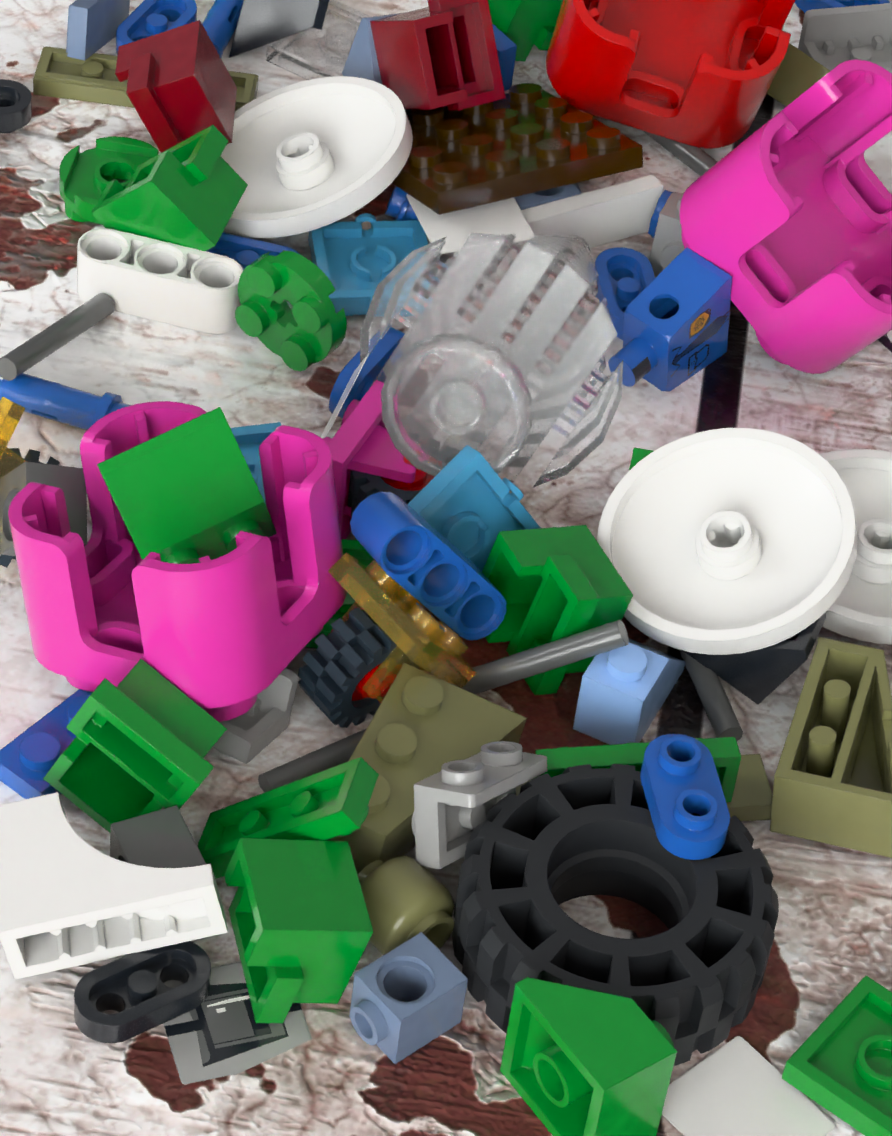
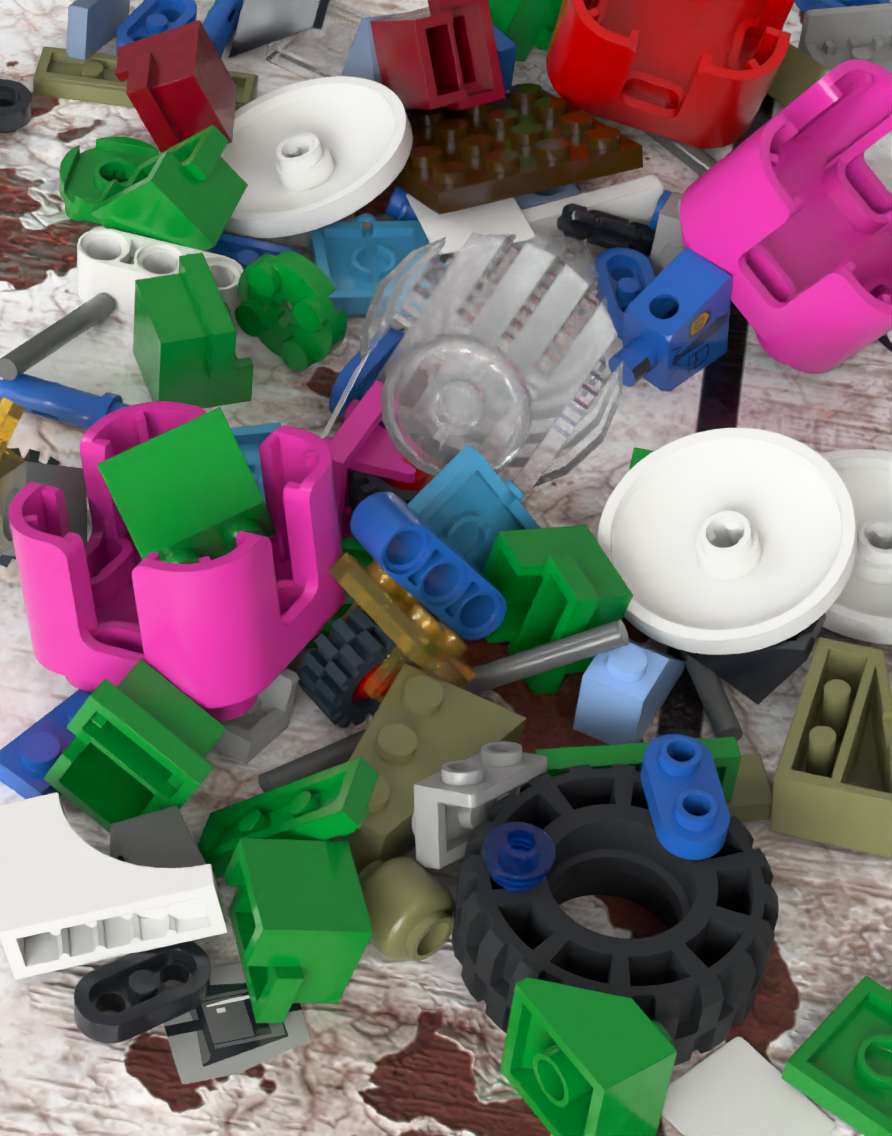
(188, 339): none -> green plate
(425, 982): sand blue brick -> none
(518, 855): none -> clear blue plate
(605, 229): none -> black axle

